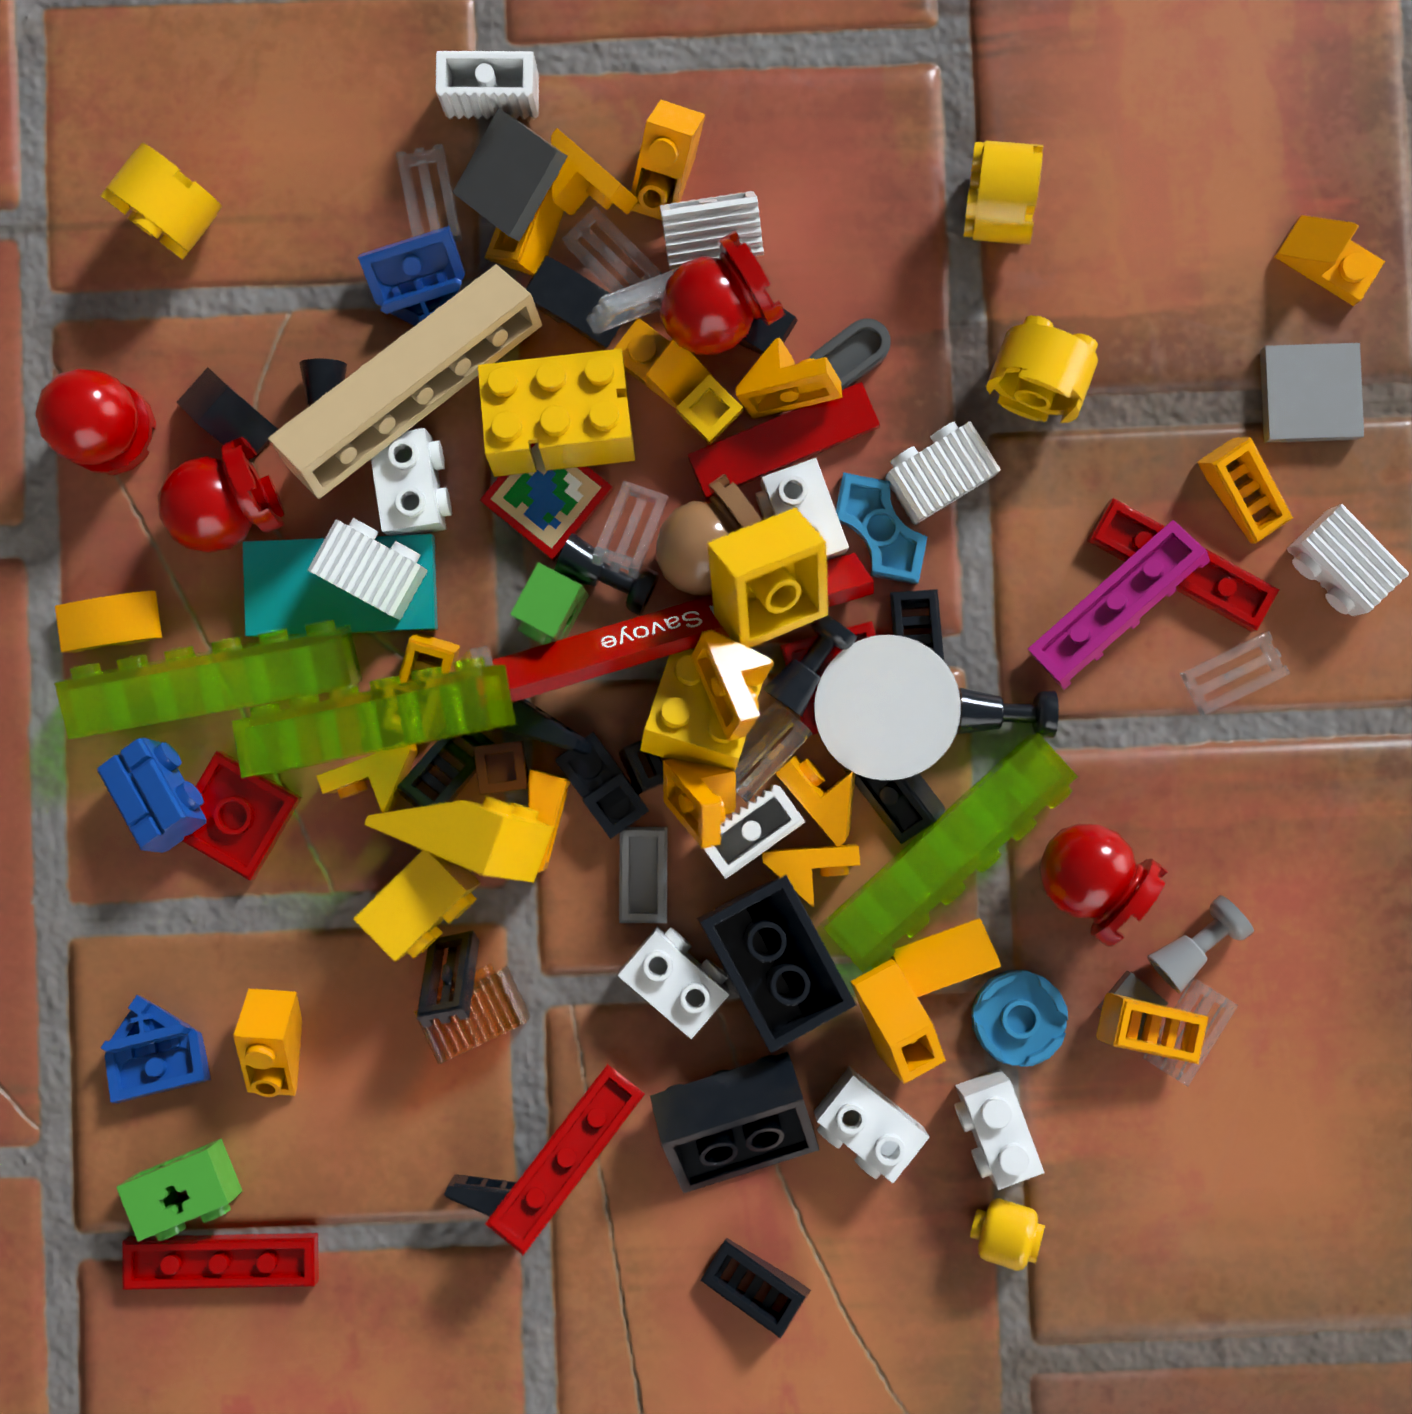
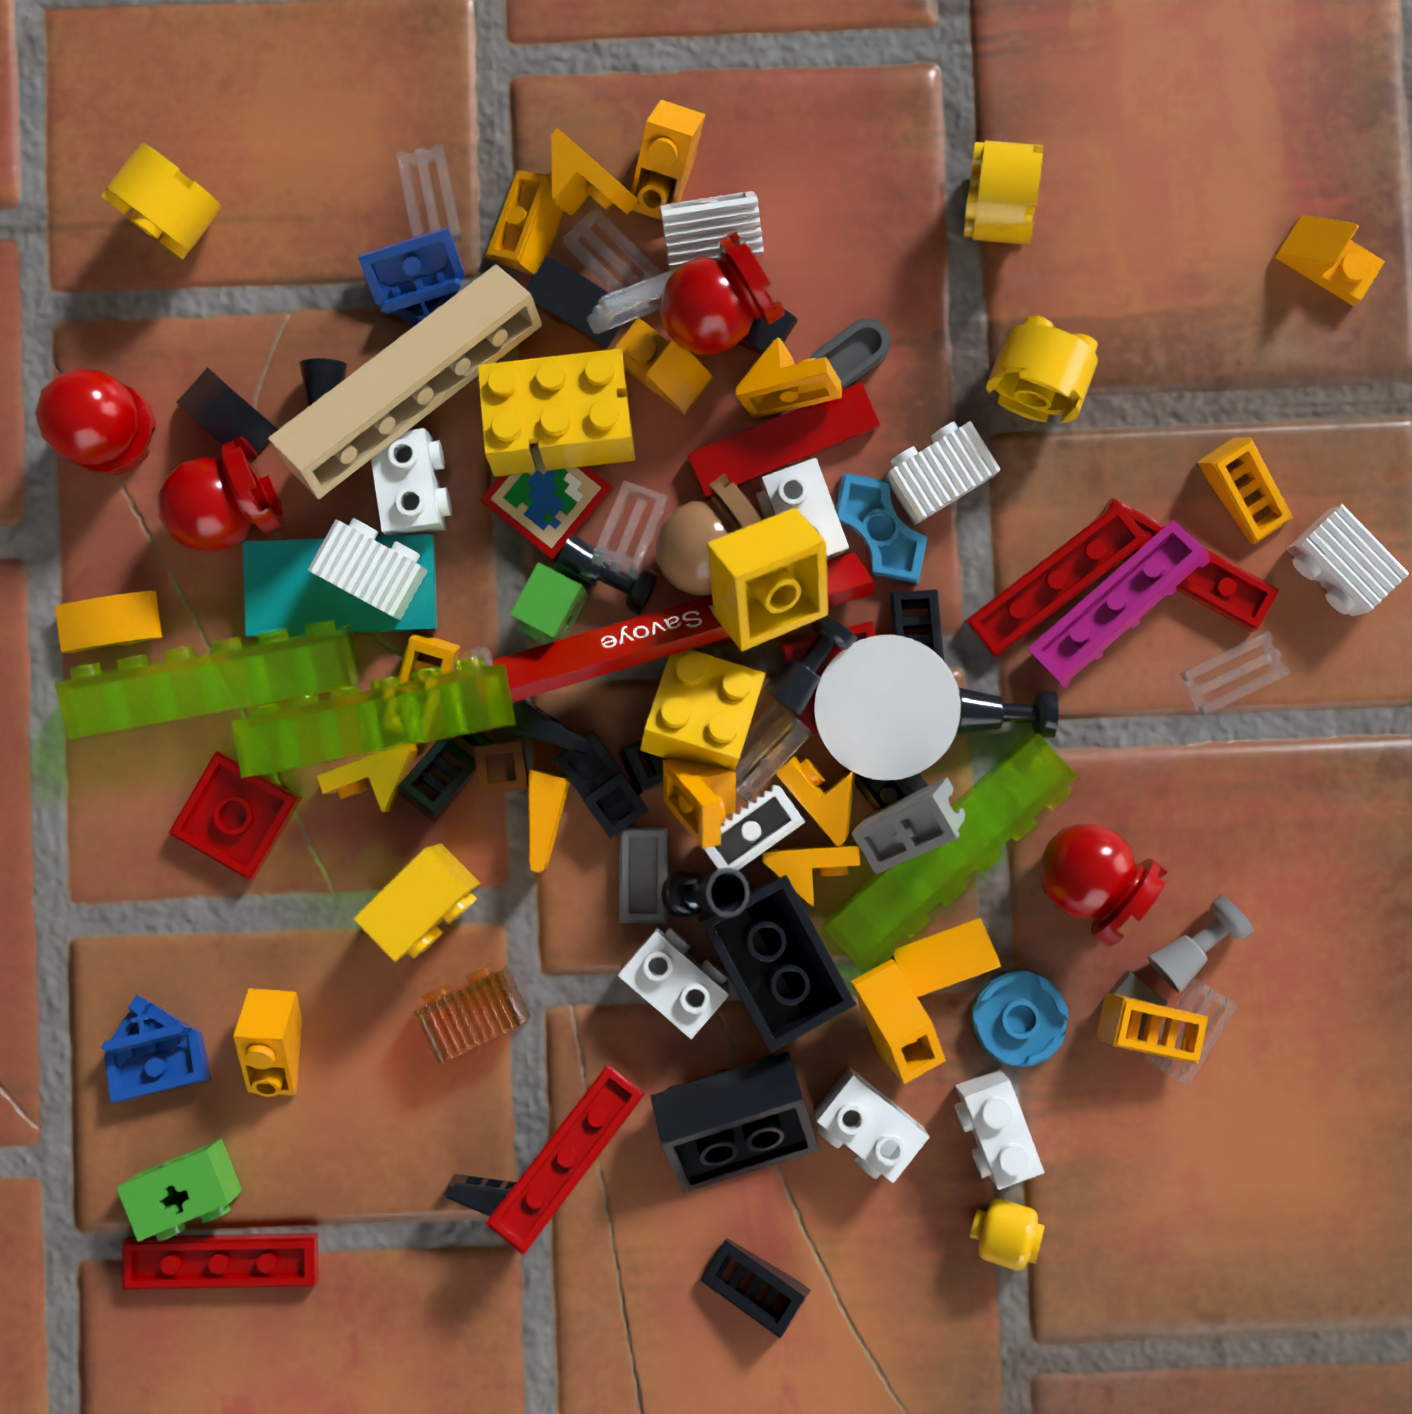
(153, 794): blue brick -> none
(457, 979): black tile -> none
(484, 837): yellow slope -> none
(487, 80): white brick -> none
(509, 174): dark grey tile -> none
(709, 409): yellow tile -> none
(720, 892): none -> black piece
(725, 673): light orange slope -> none
(909, 826): none -> light grey hinge
(1057, 579): none -> red tile
(1311, 392): light grey tile -> none

